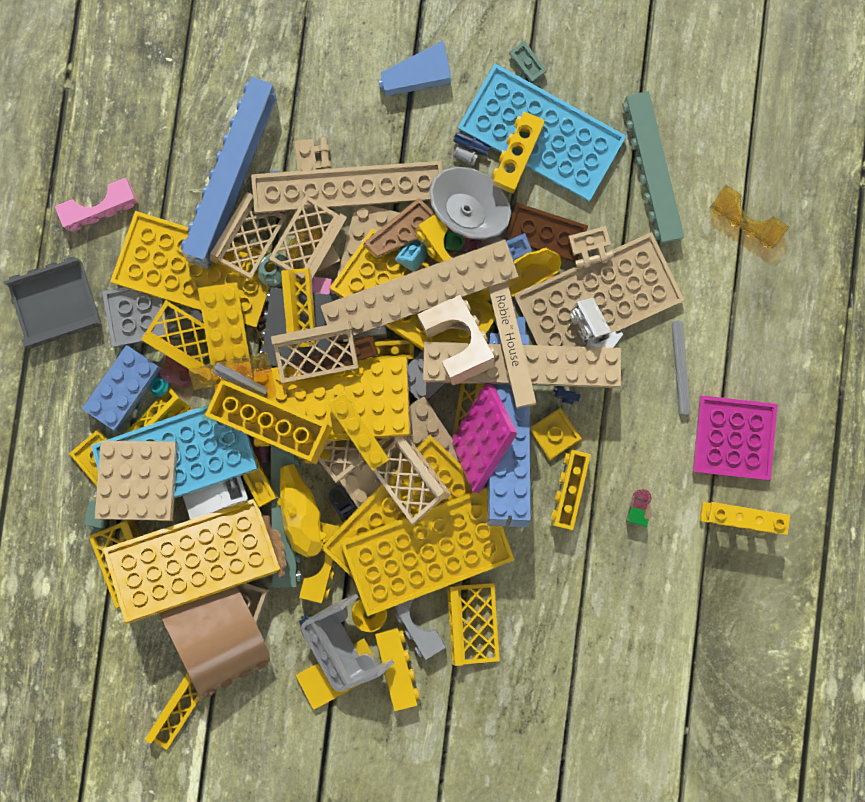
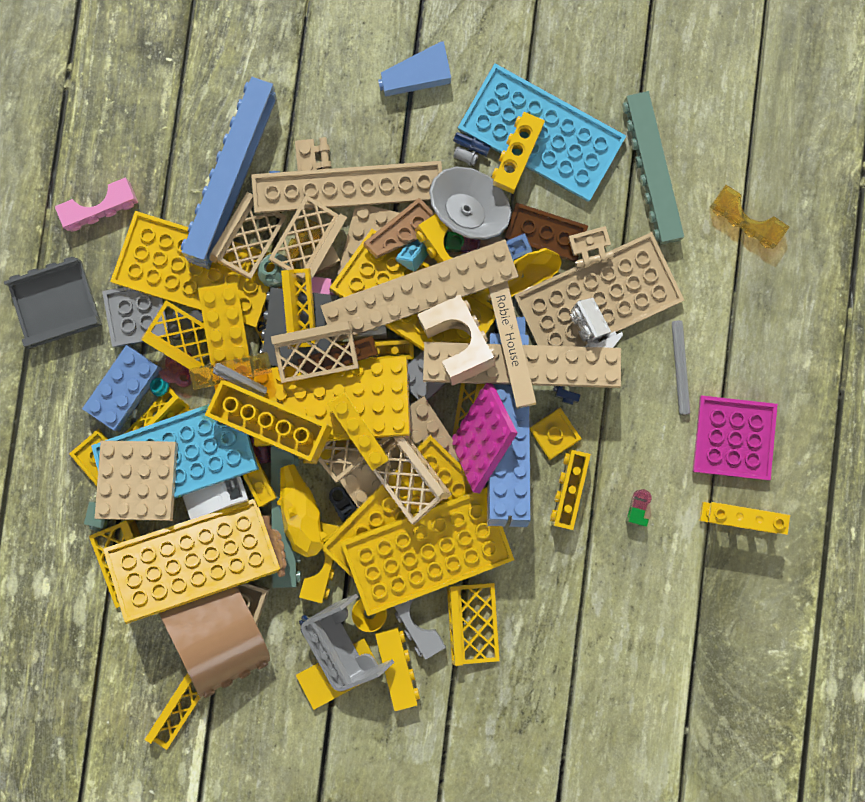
(527, 62): sand green plate -> none

